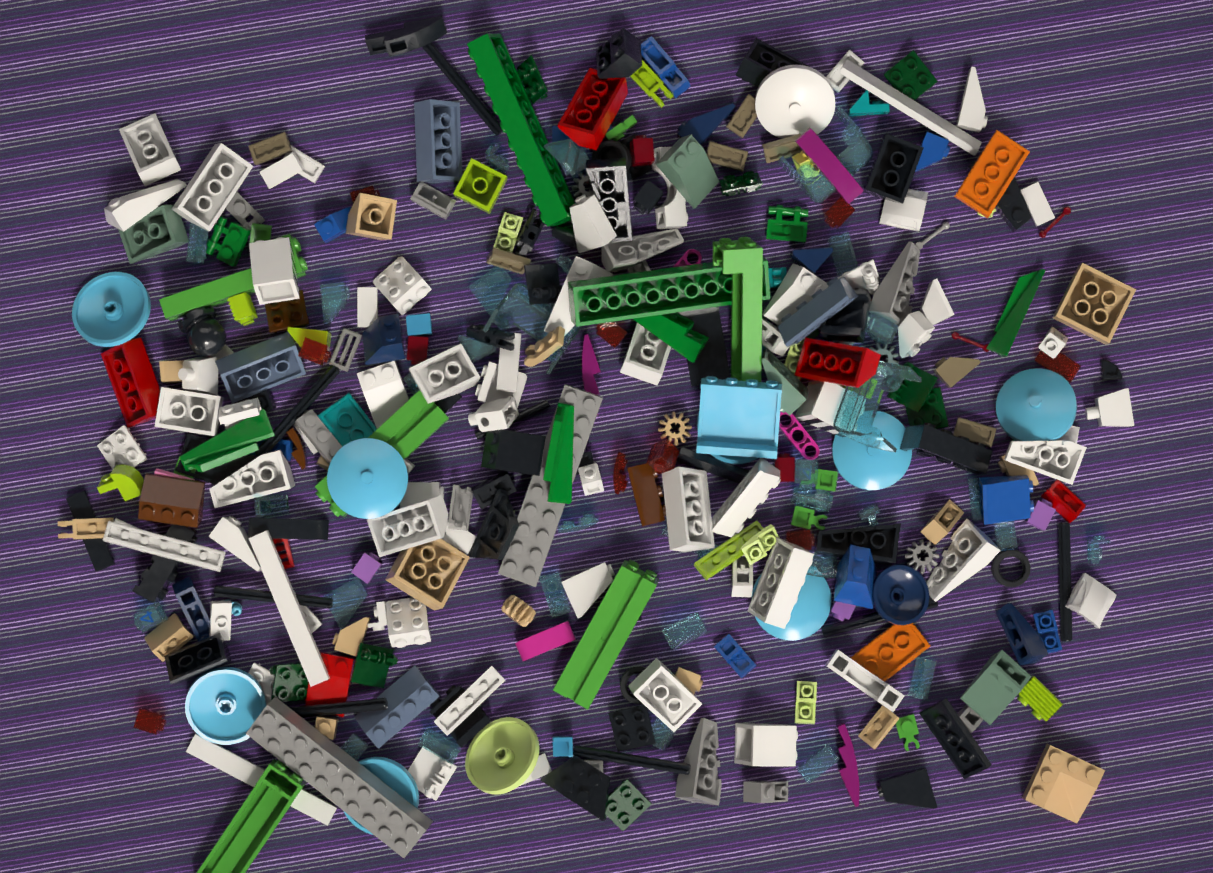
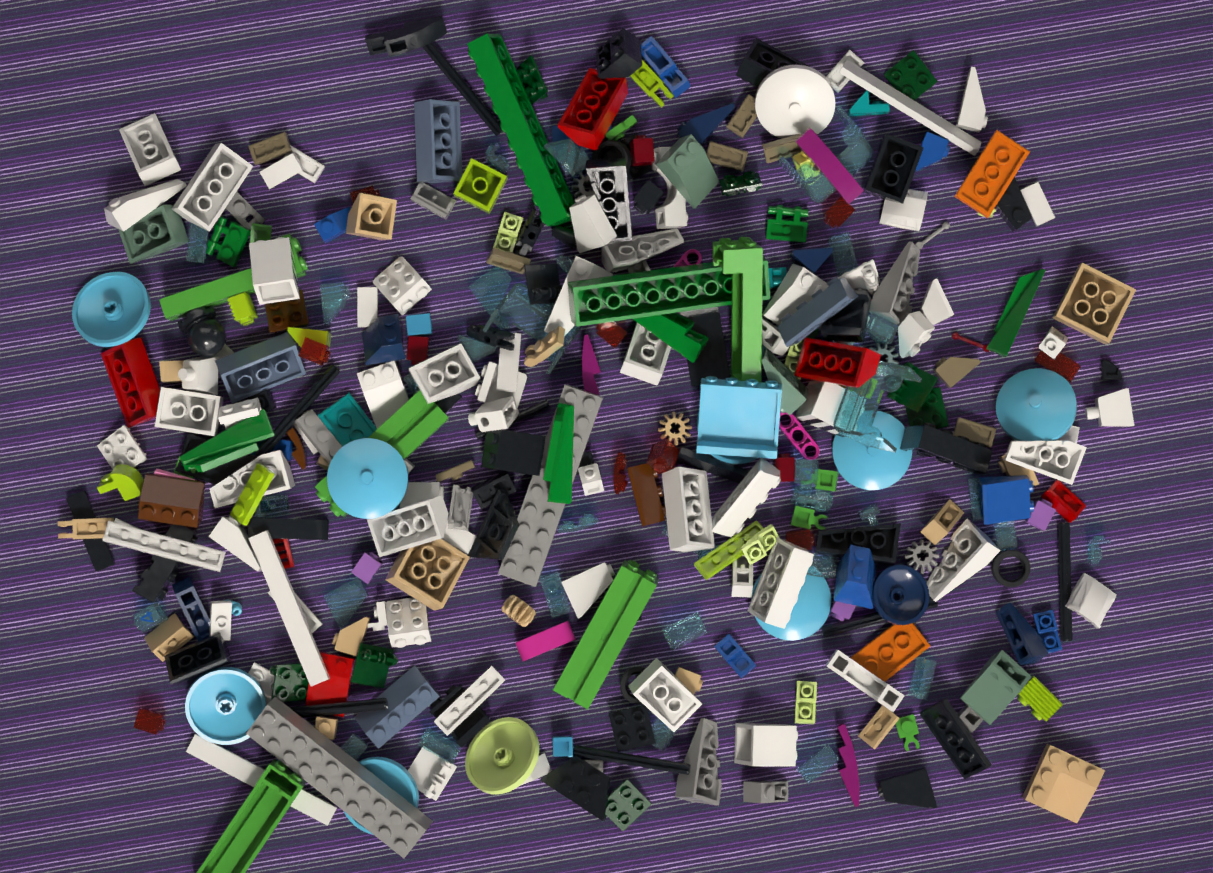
(252, 494): none -> lime plate
(266, 596): black axle -> none
(353, 351): light grey tile -> none
(455, 472): none -> dark tan plate
(1066, 211): dark red hinge -> none

